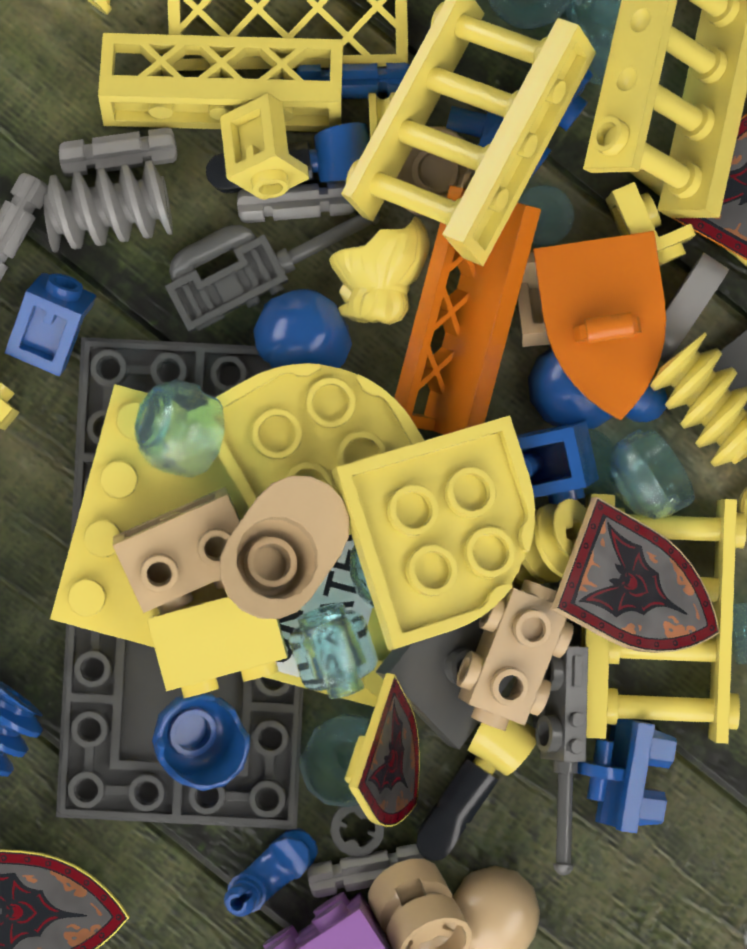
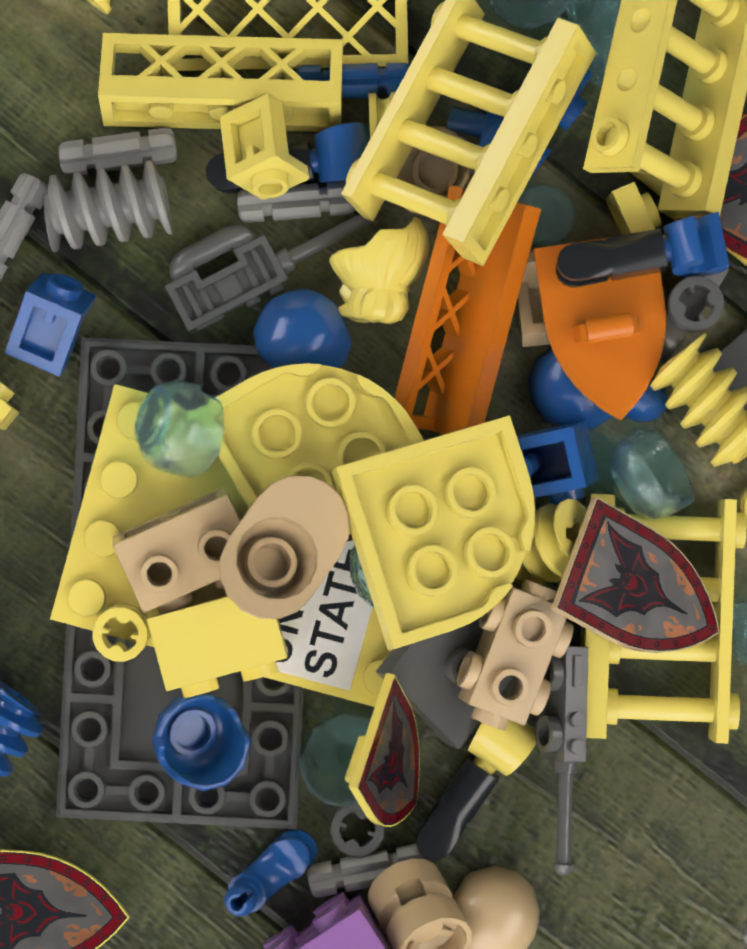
(119, 651): none -> light yellow bush
(333, 650): clear light blue head -> none
(621, 773): blue hips -> none
(690, 245): none -> piece
(712, 299): none -> dark grey bush

